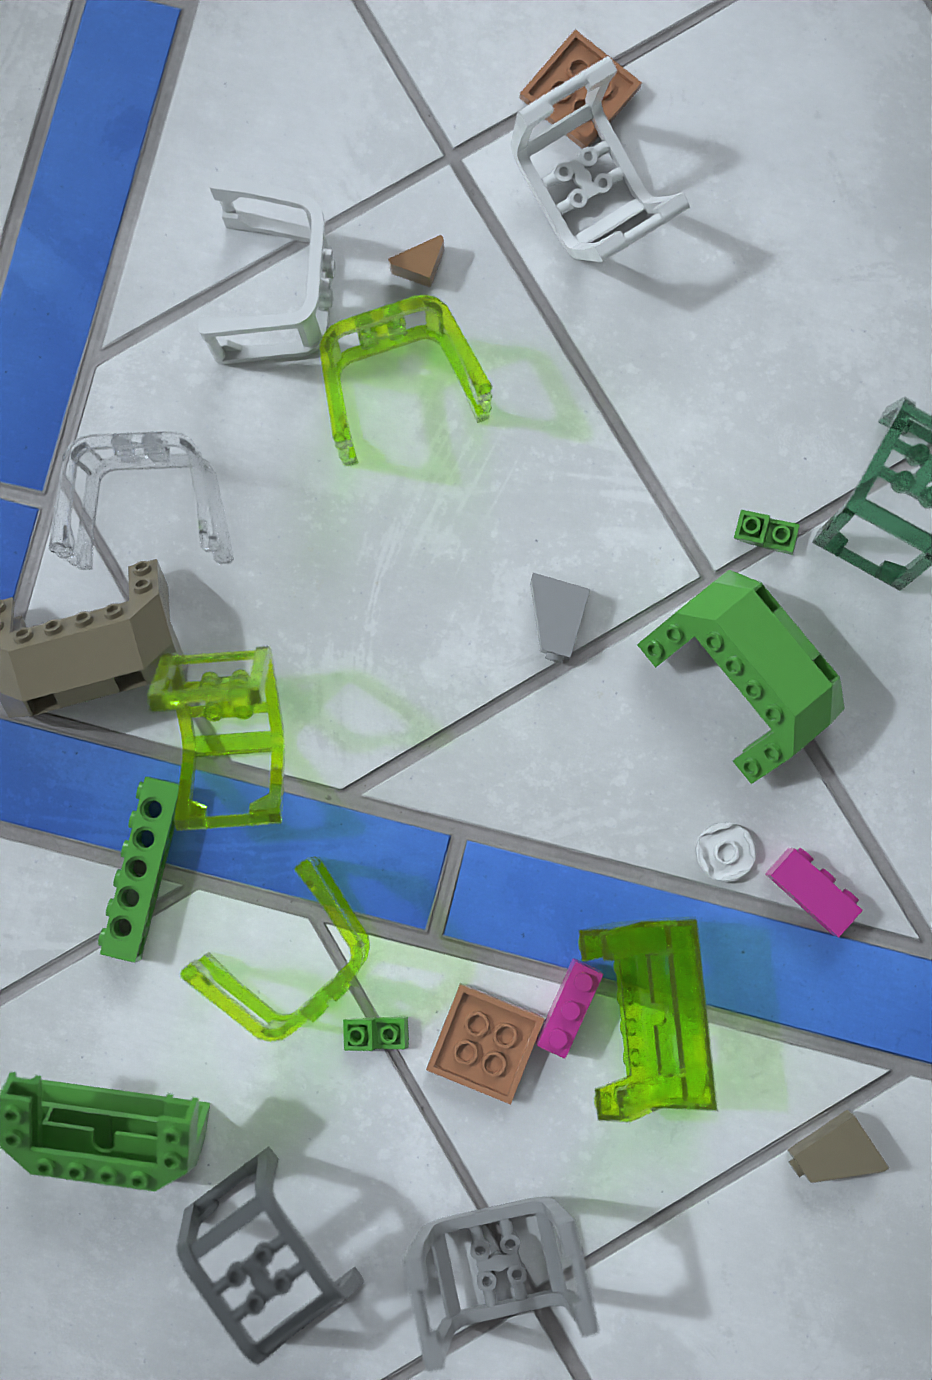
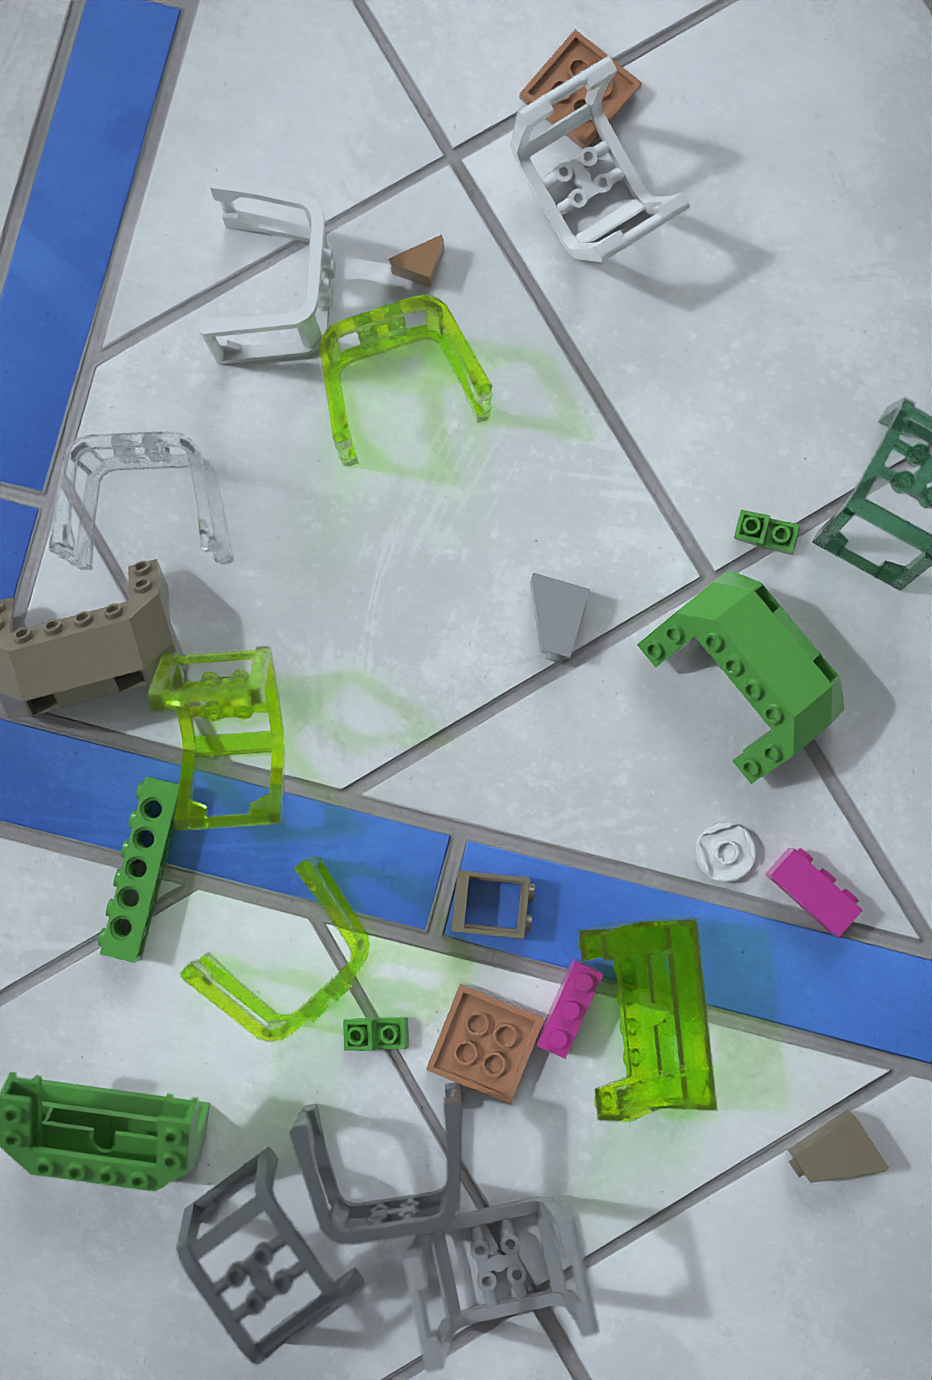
(389, 1216): none -> dark grey windscreen
(523, 919): none -> dark tan window

